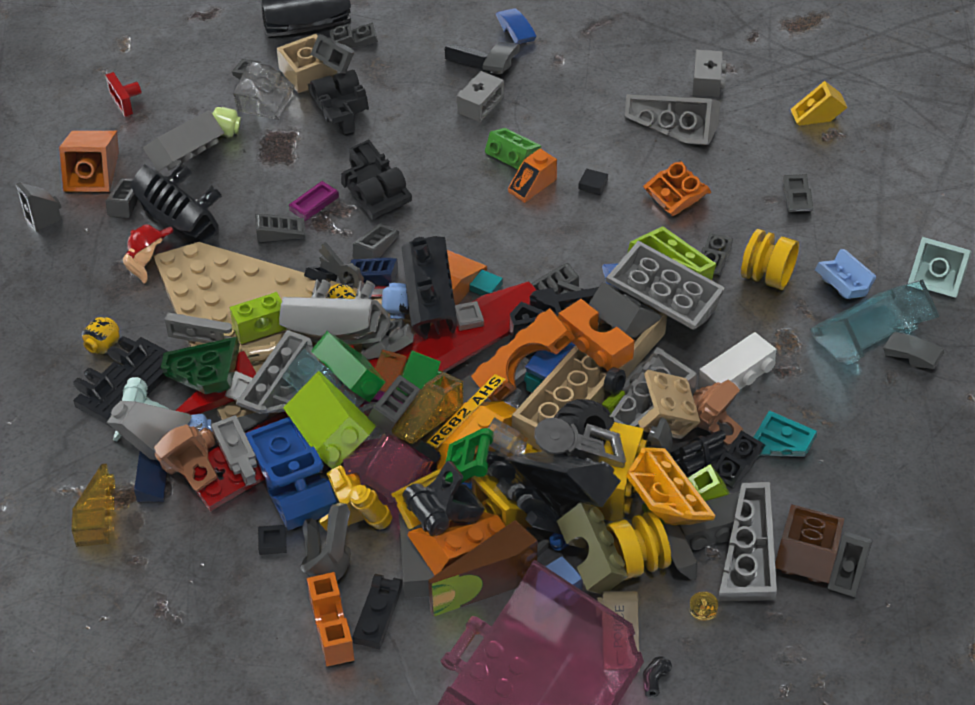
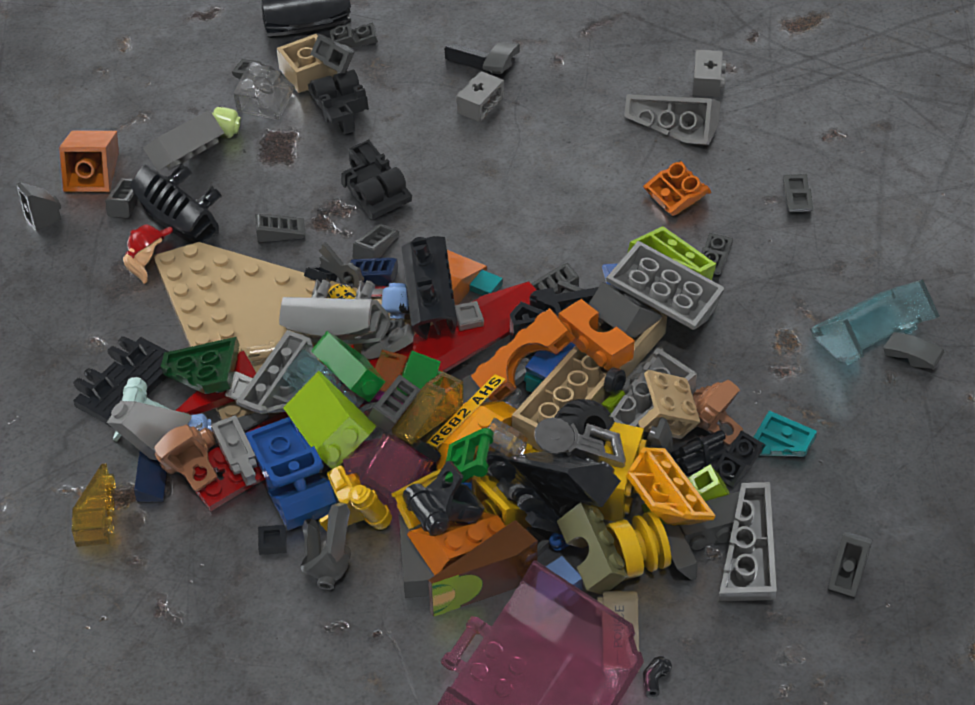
(100, 335): yellow head -> none
(122, 94): red tile -> none
(196, 329): light grey hinge -> none
(257, 318): lime brick -> none
(313, 200): magenta tile -> none
(330, 620): orange arch -> none
(377, 612): black plate -> none
(510, 147): bright green bracket -> none
(517, 25): blue slope -> none
(534, 175): orange slope -> none
(593, 181): black tile -> none
(703, 606): clear yellow tile -> none
(740, 363): white brick -> none
(770, 258): yellow wheel -> none
(809, 544): reddish brown slope -> none
(819, 106): yellow slope -> none
(846, 275): light blue bracket -> none
(940, 266): light aqua slope -> none

